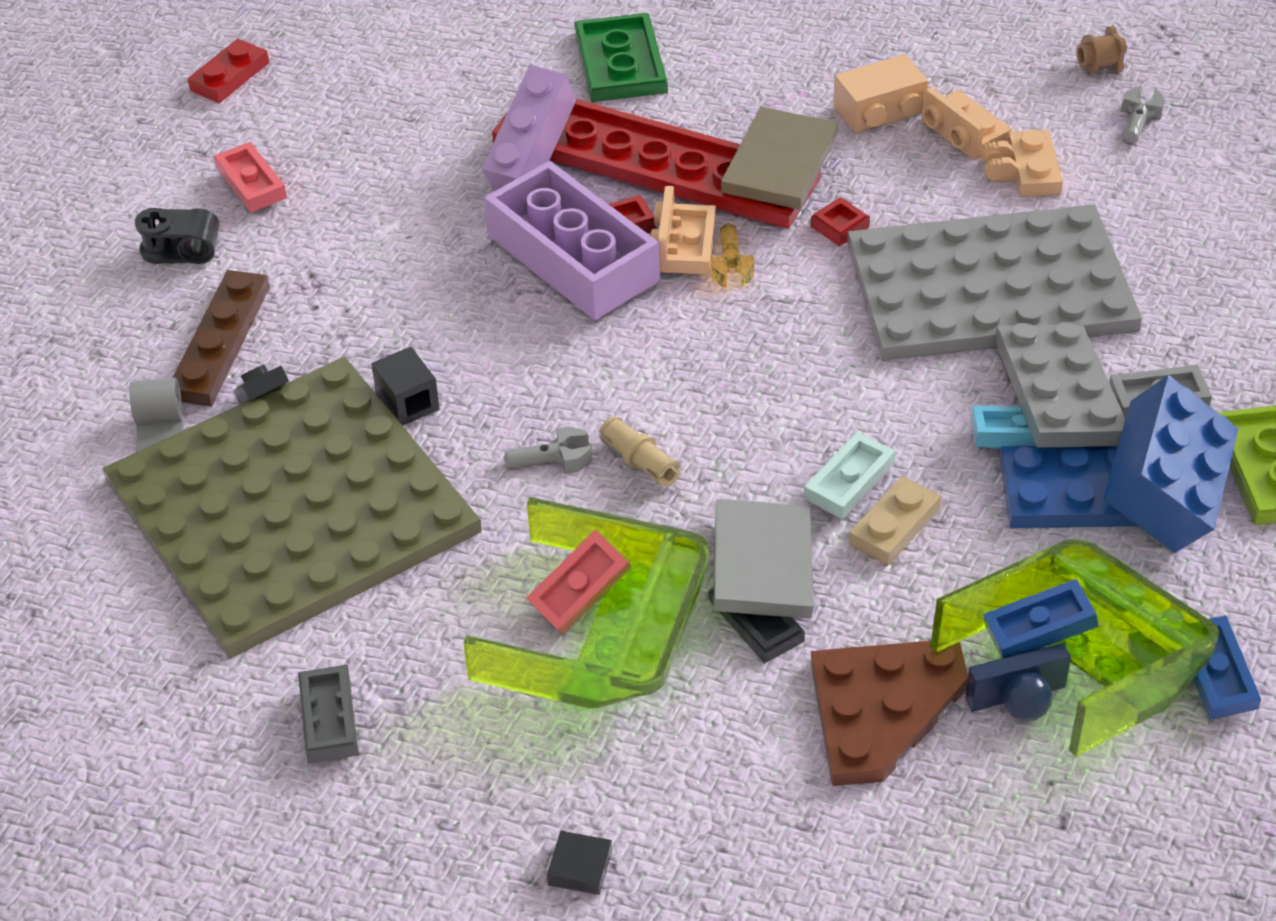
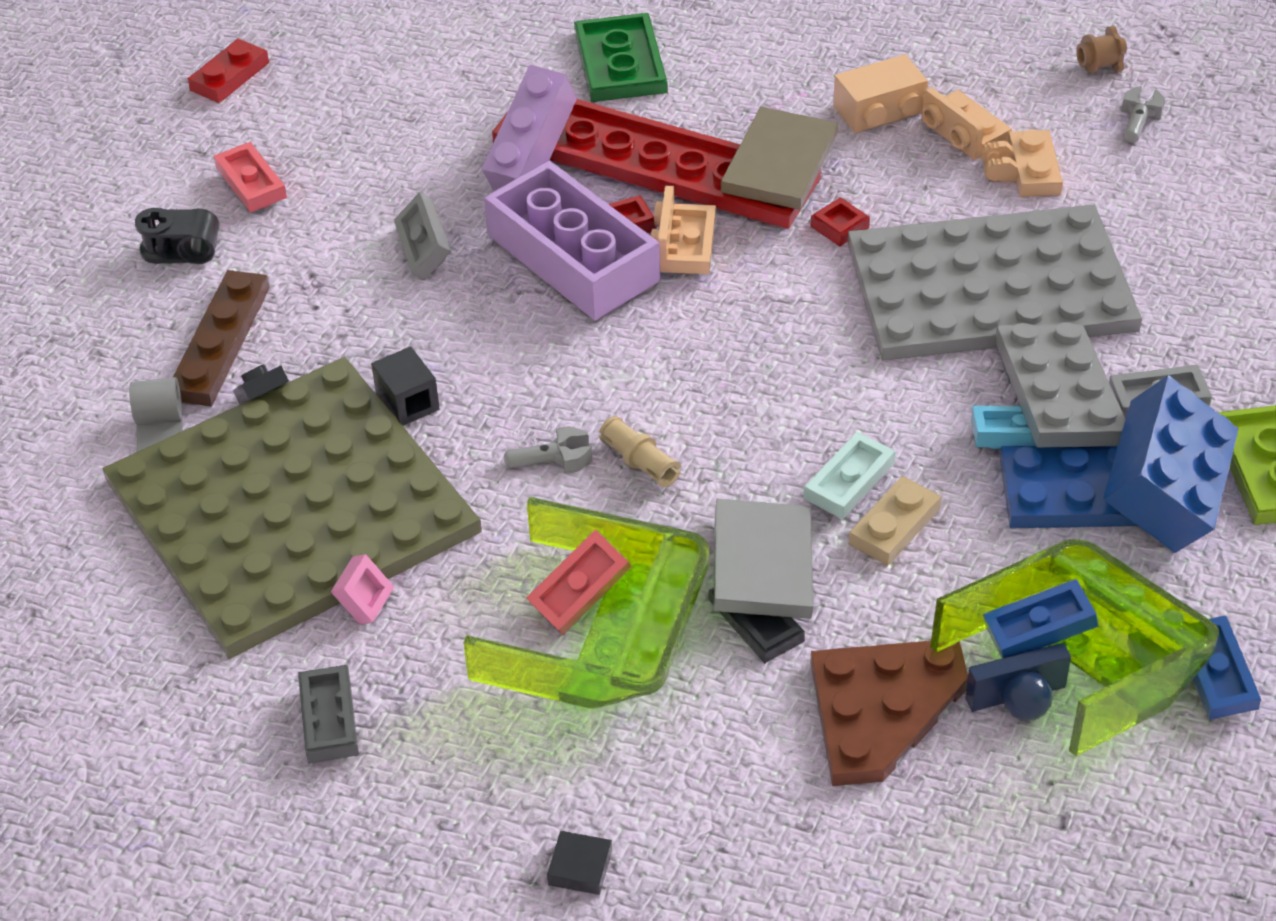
(362, 589): none -> bright pink plate
(422, 236): none -> light grey plate
(731, 259): clear yellow bar -> none

